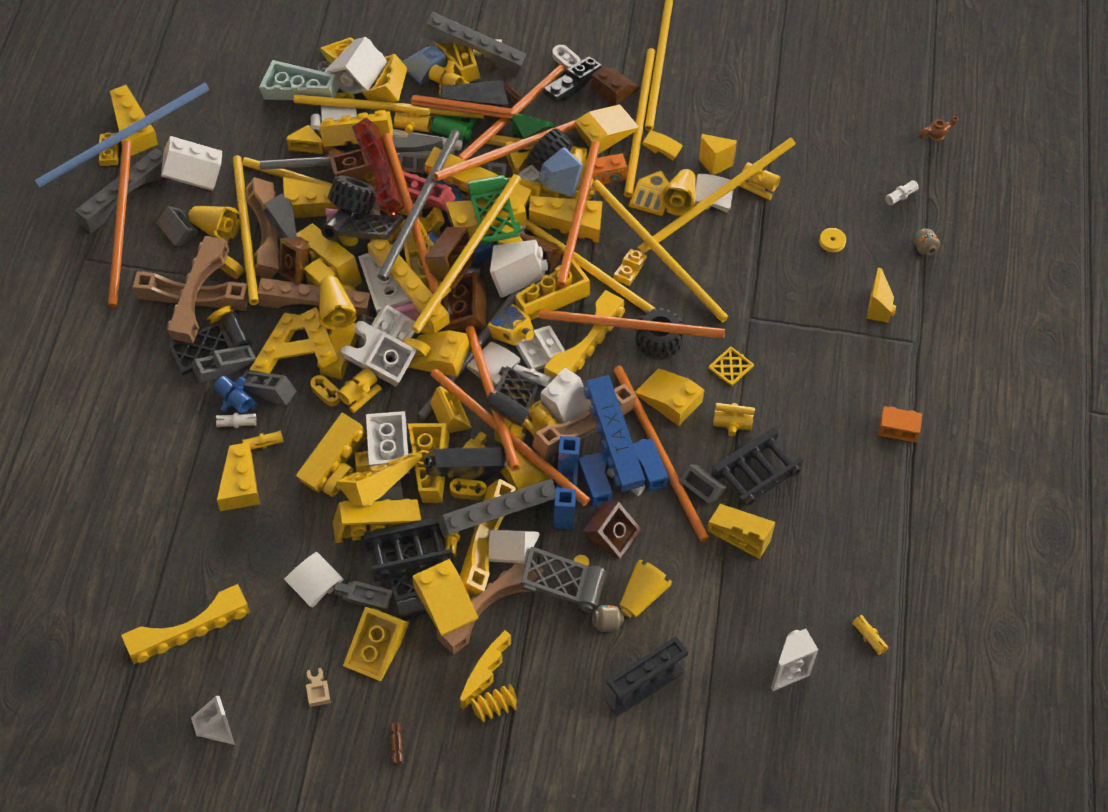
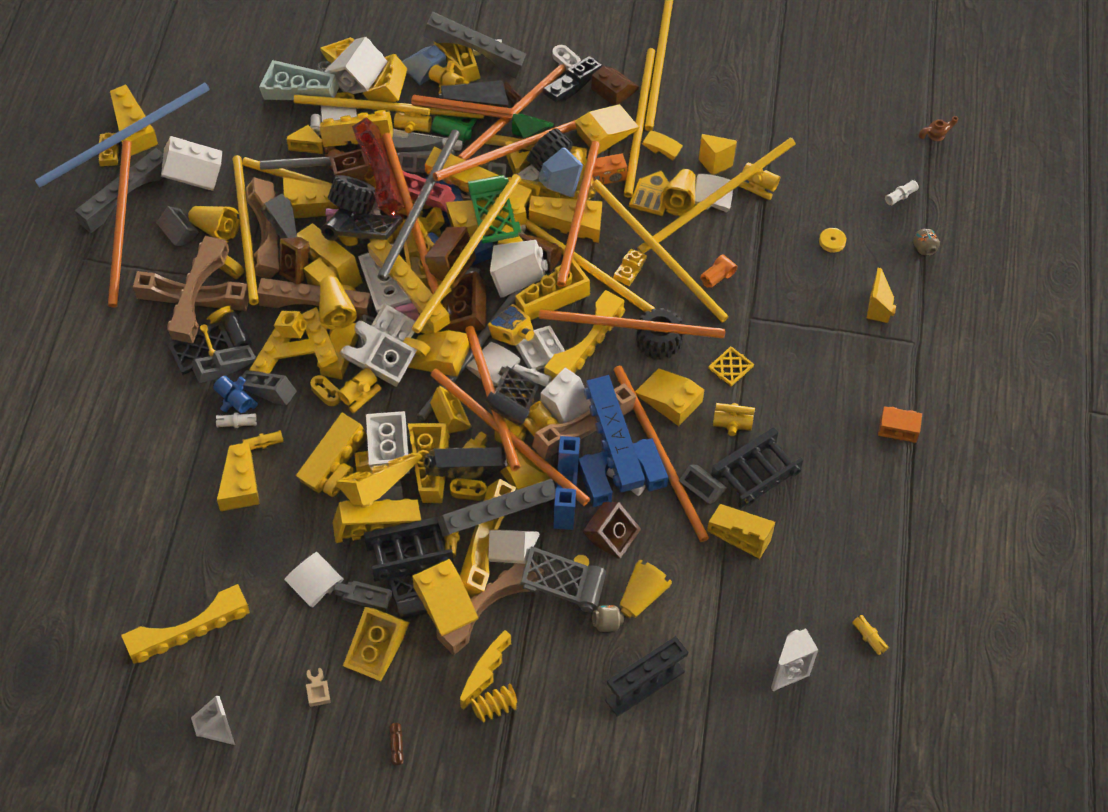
(204, 329): none -> yellow hinge
(290, 324): none -> yellow brick
(721, 268): none -> orange piece

